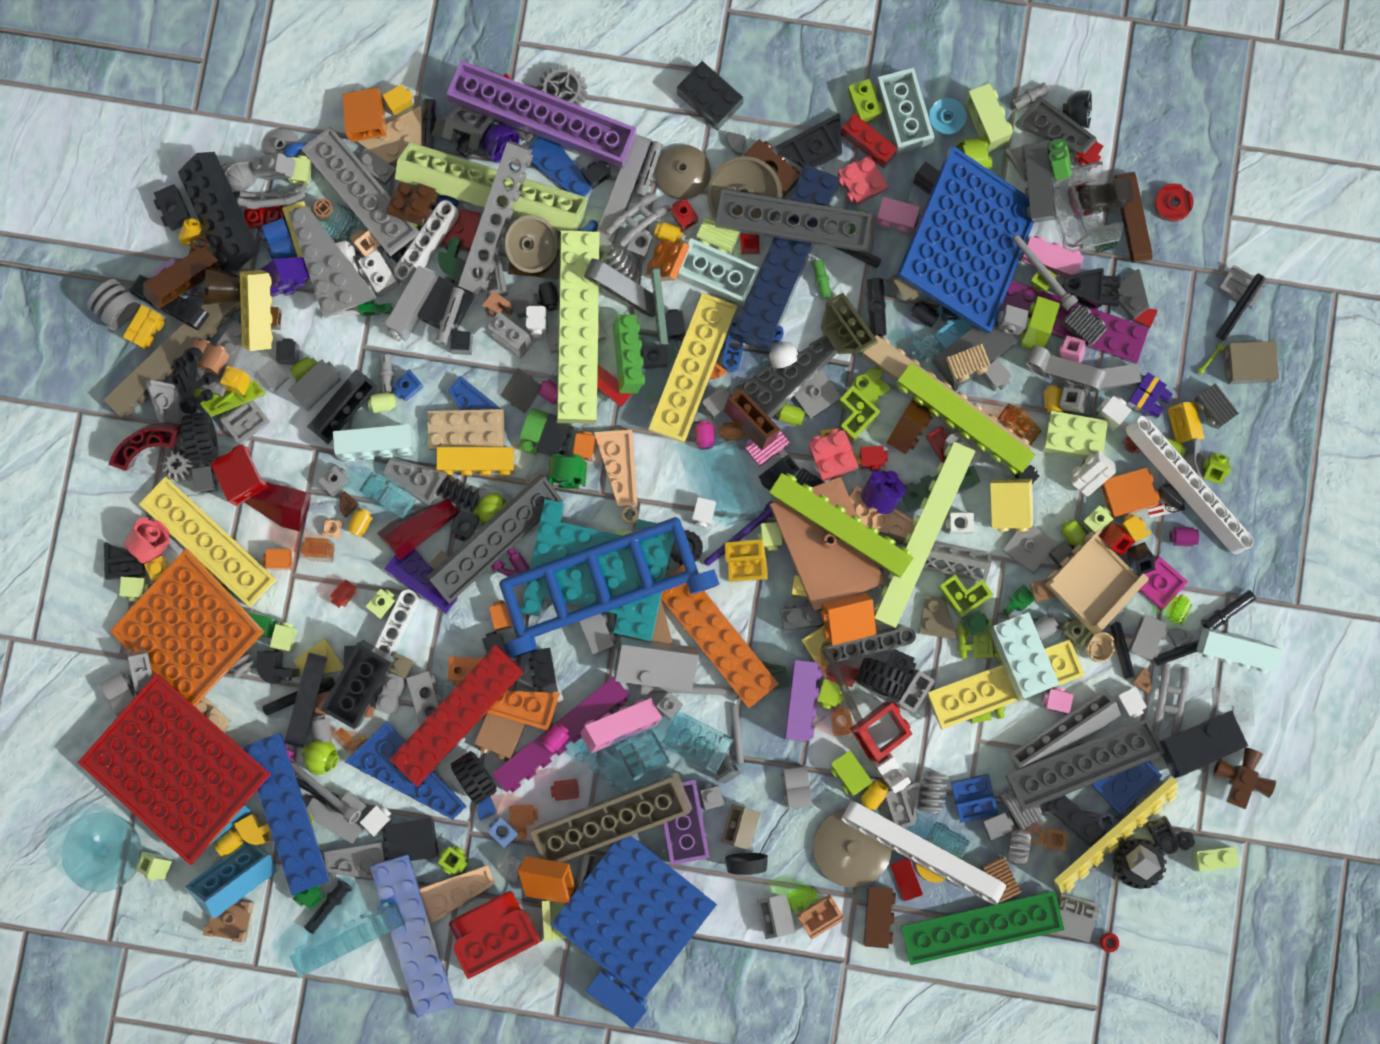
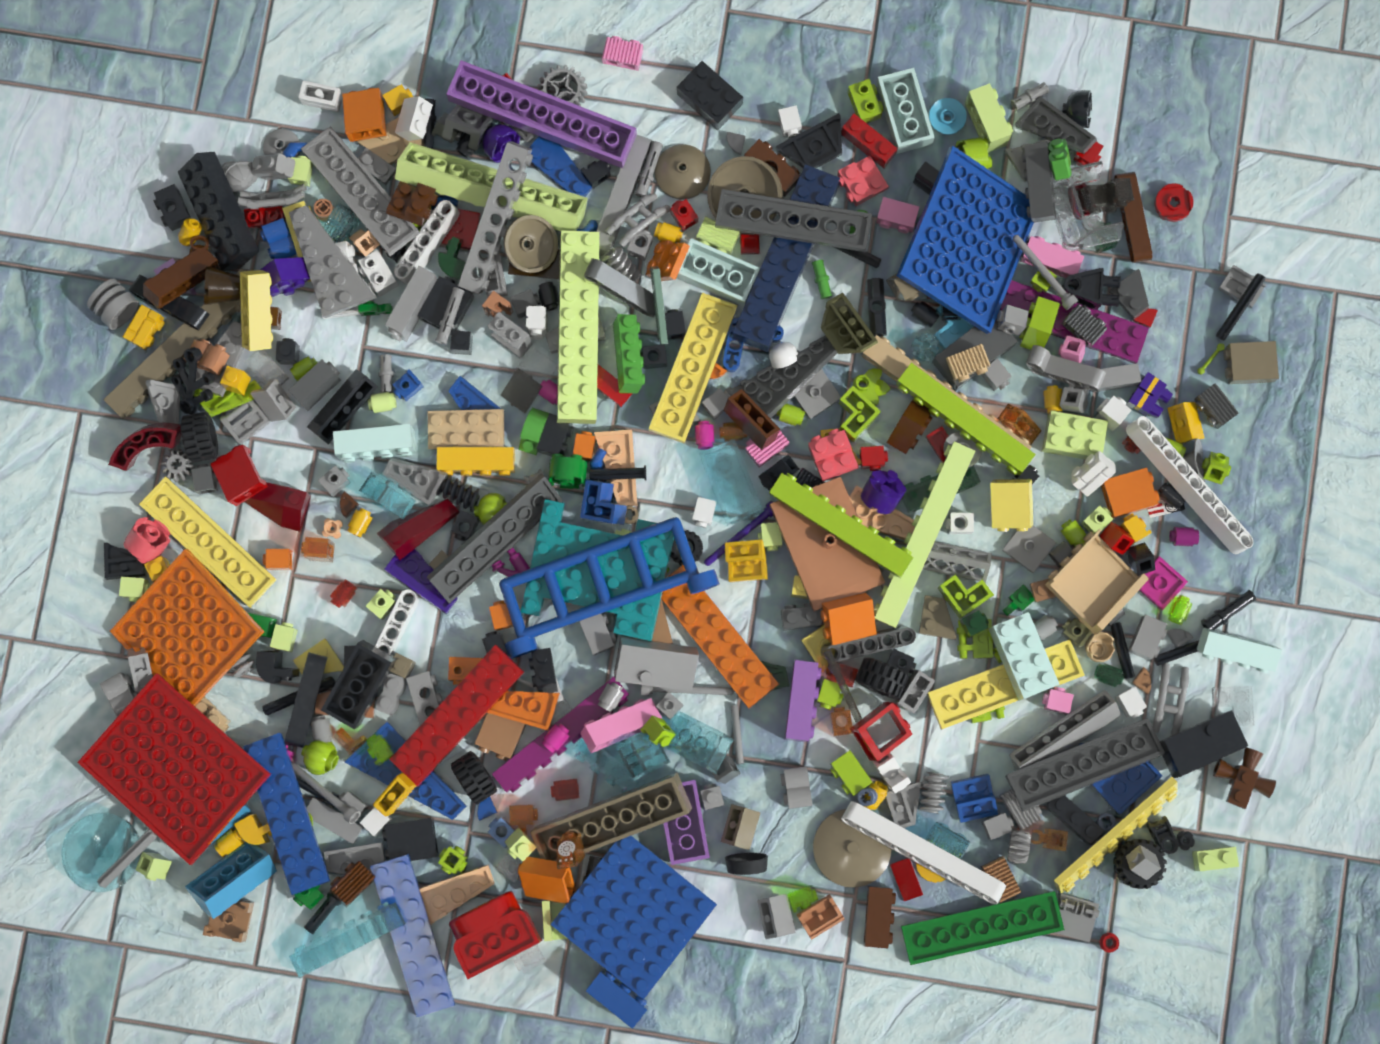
(128, 857): none -> light grey axle
(274, 401): none -> light grey panel
(320, 96): none -> white brick
(351, 883): none -> reddish brown brick
(379, 749): none -> clear neon green brick
(394, 794): none -> yellow brick
(413, 118): none -> white brick
(520, 845): none -> yellowish green brick
(569, 850): none -> clear orange slope
(596, 462): none -> blue arm
(598, 505): none -> blue brick
(610, 696): none -> light grey brick
(618, 473): none -> black axle
(622, 53): none -> bright pink brick
(658, 731): none -> lime brick
(789, 121): none -> white brick
(862, 800): none -> sand blue bush
(1109, 675): none -> clear green brick

